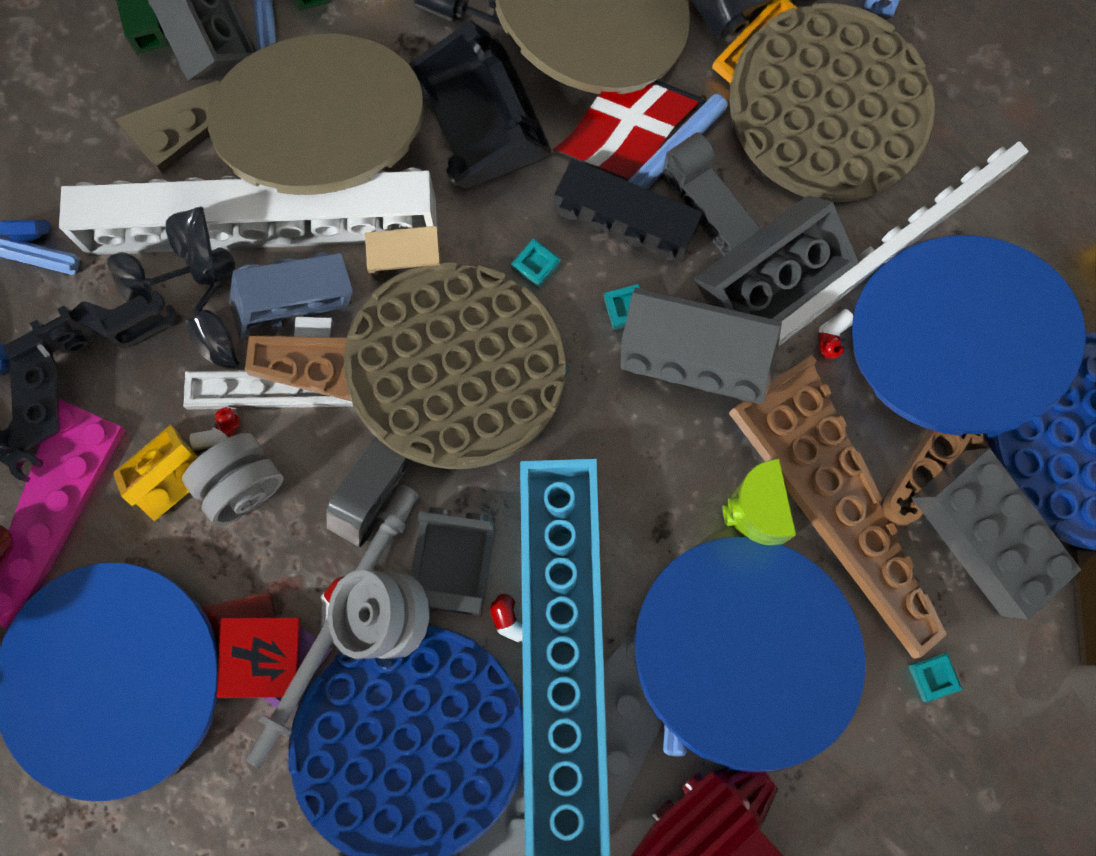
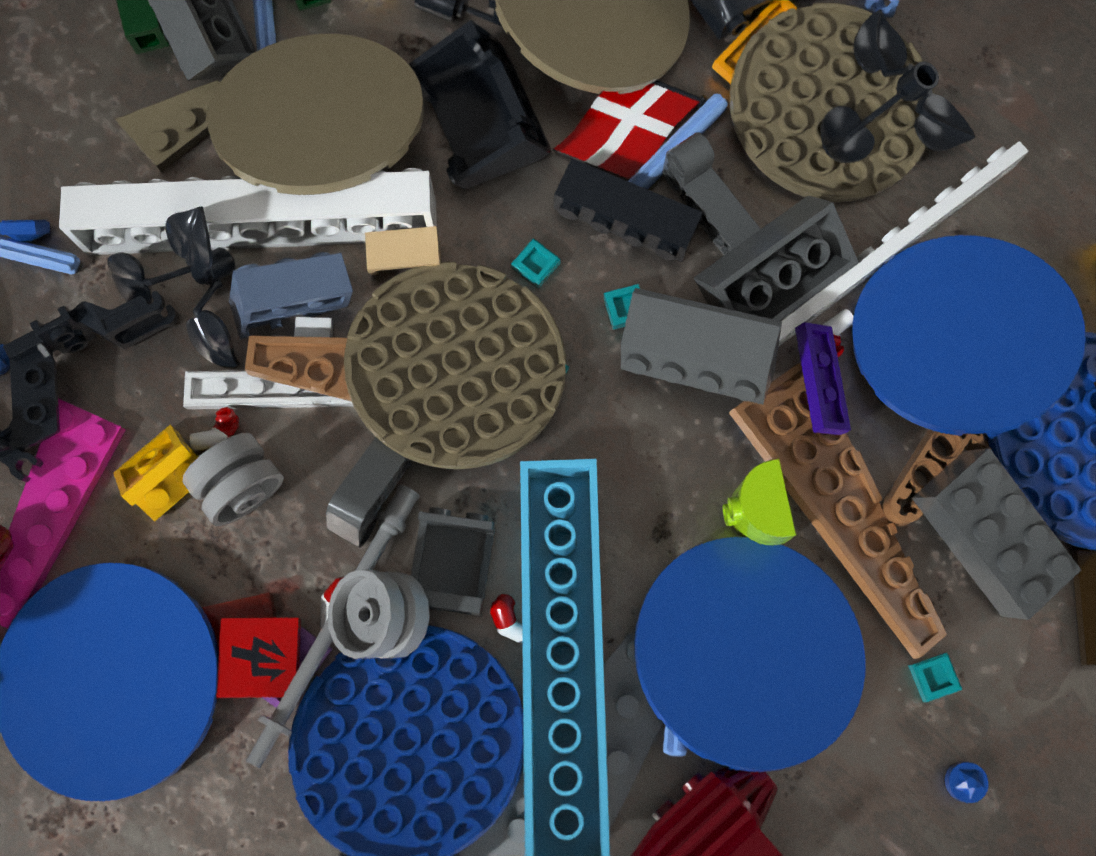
(822, 379): none -> dark purple plate
(882, 49): none -> black plant
(966, 782): none -> blue tile

